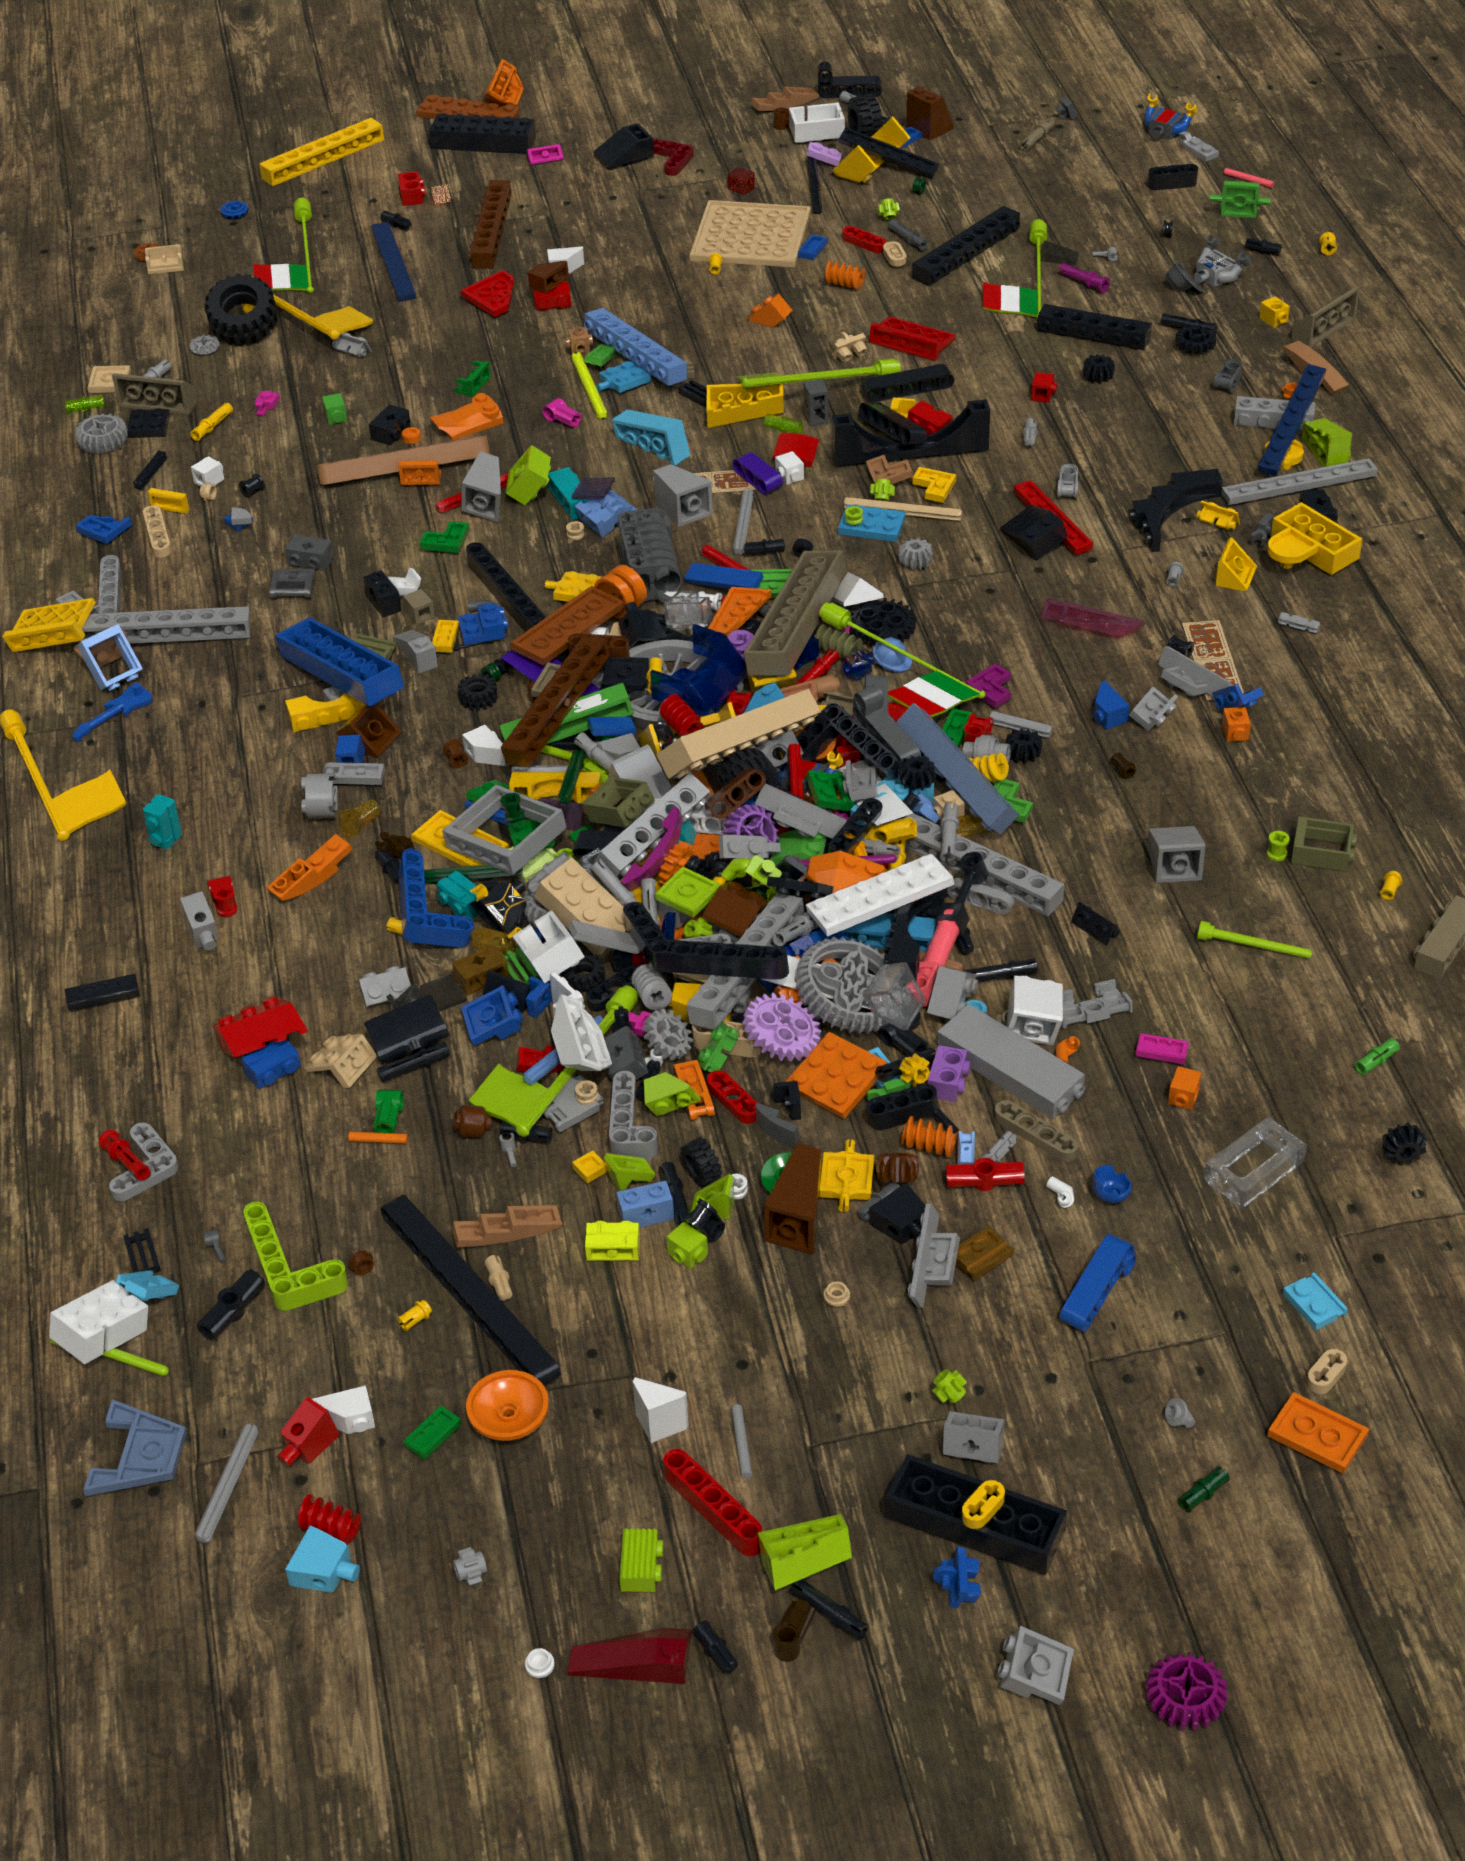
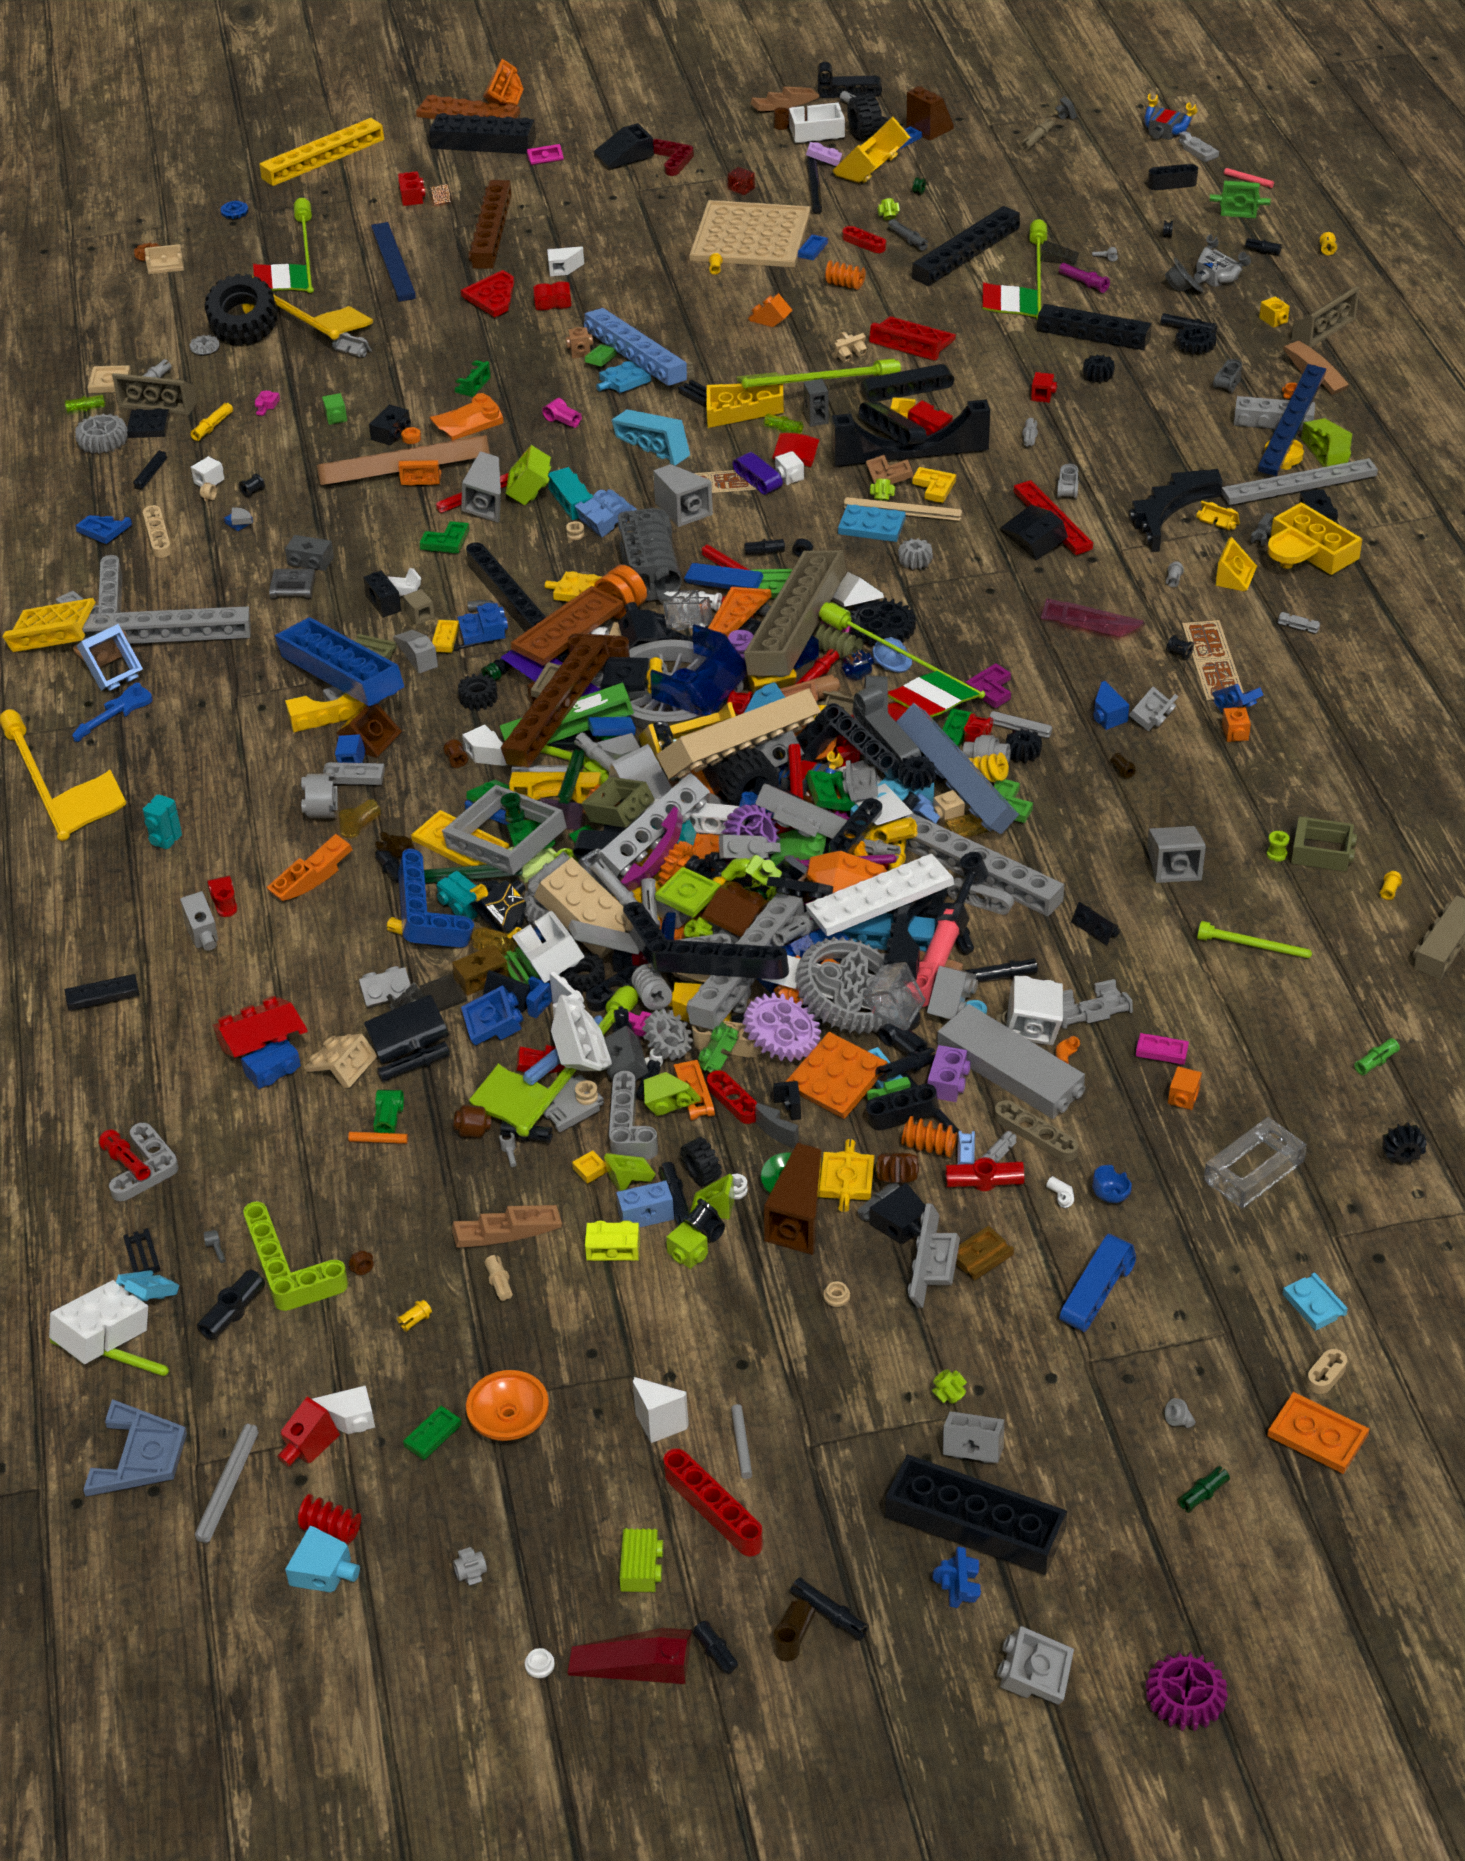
(169, 500): yellow tile -> none
(395, 220): black axle -> none
(469, 1290): black beam -> none
(548, 276): reddish brown slope -> none
(589, 385): neon yellow axle -> none
(593, 488): clear purple piece -> none
(680, 715): red piece -> none
(743, 522): light grey axle -> none
(746, 791): reddish brown beam -> none
(804, 1549): lime wedge -> none
(853, 515): lime bush -> none
(889, 153): black tile -> none
(894, 254): tan plate -> none
(914, 1070): yellow gear -> none
(949, 825): light grey pin -> none
(978, 1501): yellow beam -> none
(1188, 674): light grey bracket -> none

